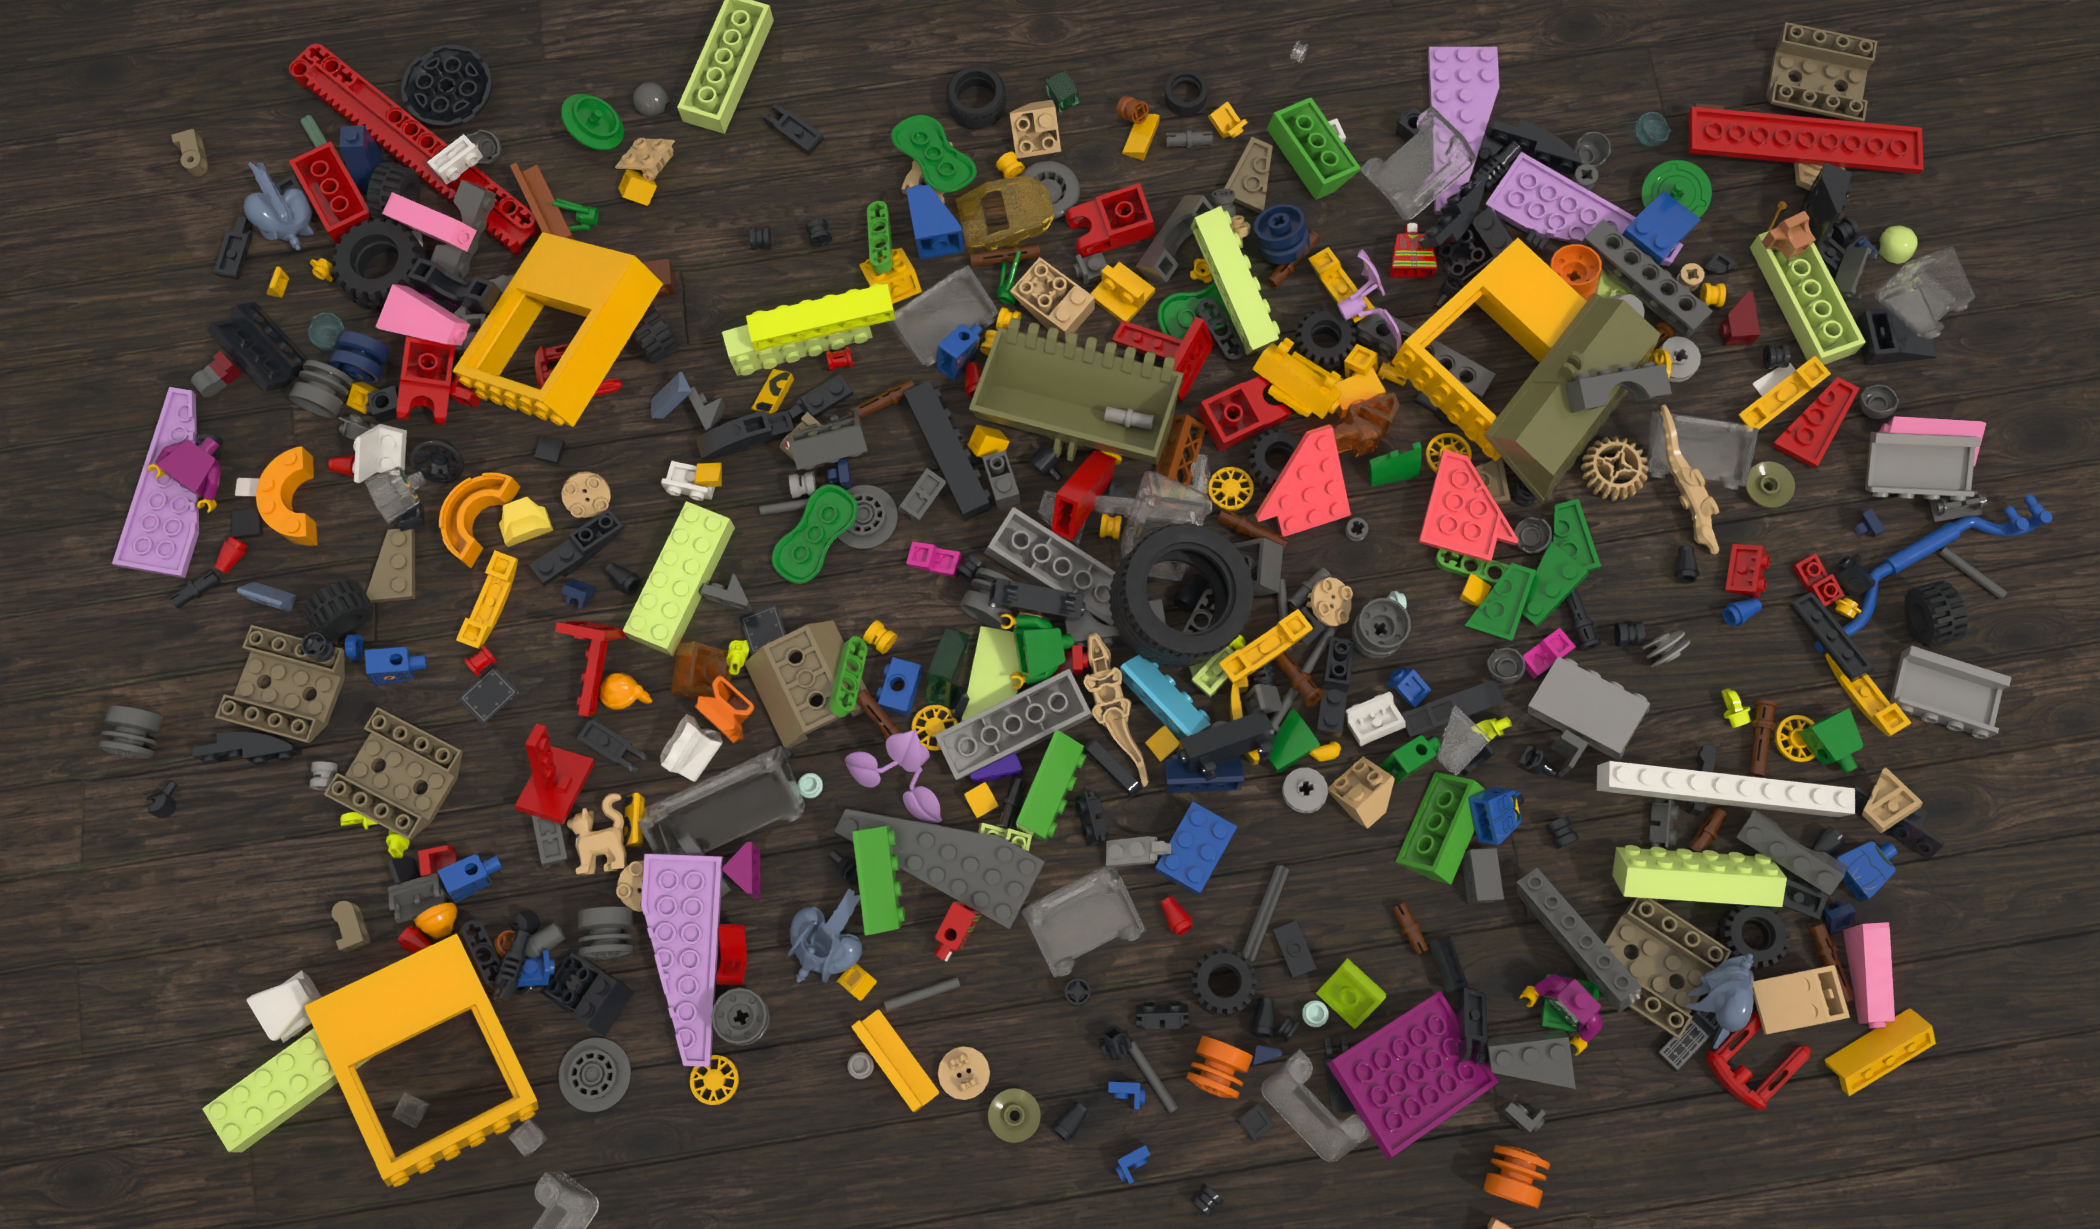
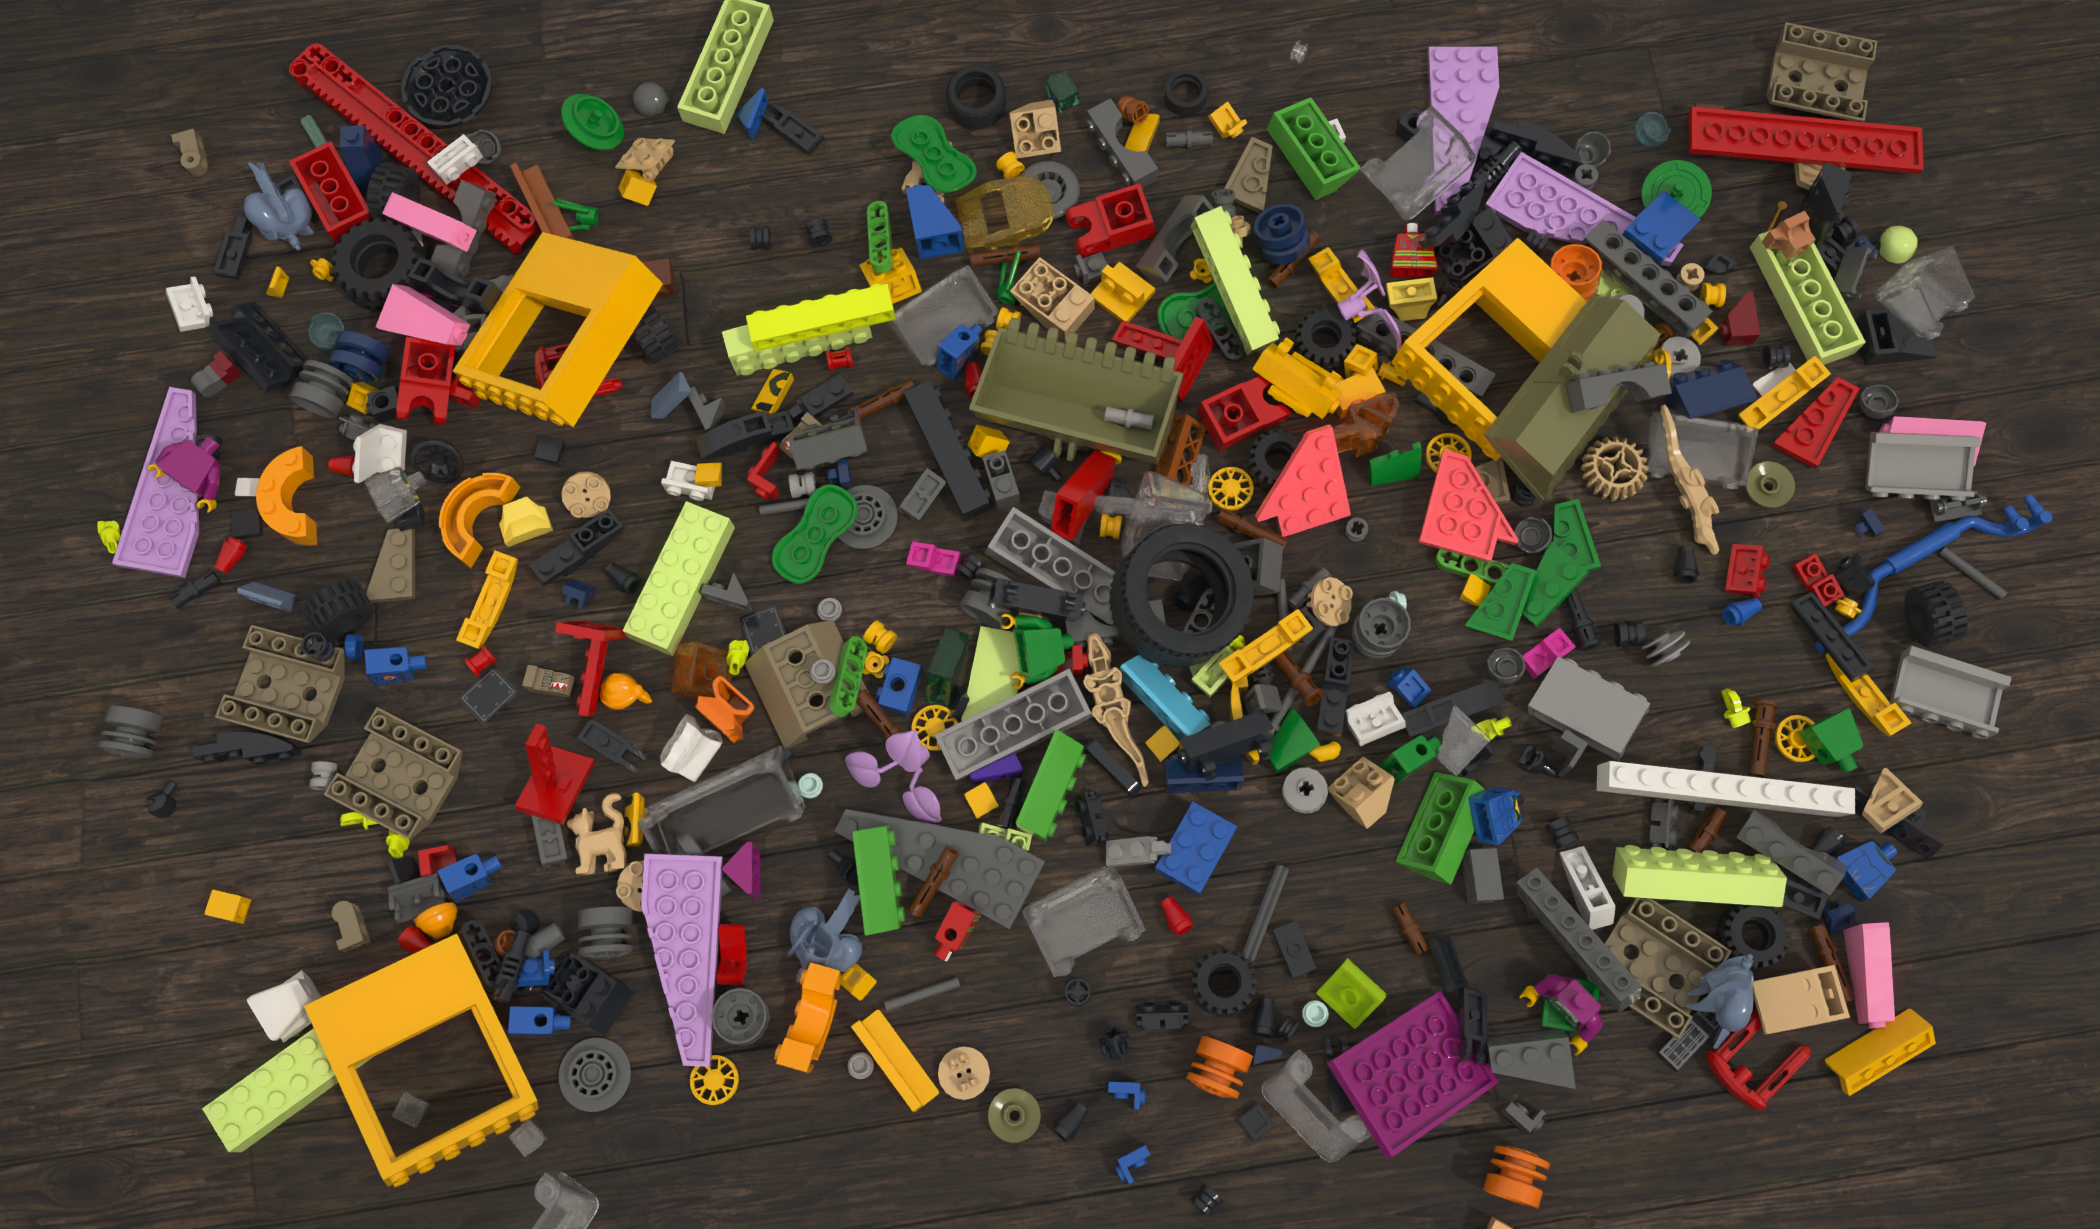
(109, 534): none -> neon yellow piece
(189, 305): none -> white bracket
(227, 906): none -> yellow panel
(524, 1021): none -> blue torso
(548, 682): none -> dark tan leg
(752, 113): none -> blue slope
(755, 475): none -> red bracket
(813, 1019): none -> light orange brick
(822, 671): none -> light grey plate
(829, 609): none -> light grey plate
(872, 658): none -> yellow plate
(948, 858): none -> reddish brown pin
(1134, 166): none -> dark grey arch
(1152, 1078): dark grey bar -> none
(1411, 298): none -> light yellow slope
(1588, 888): none -> white slope
(1705, 331): none -> yellow slope
(1709, 389): none -> dark blue slope

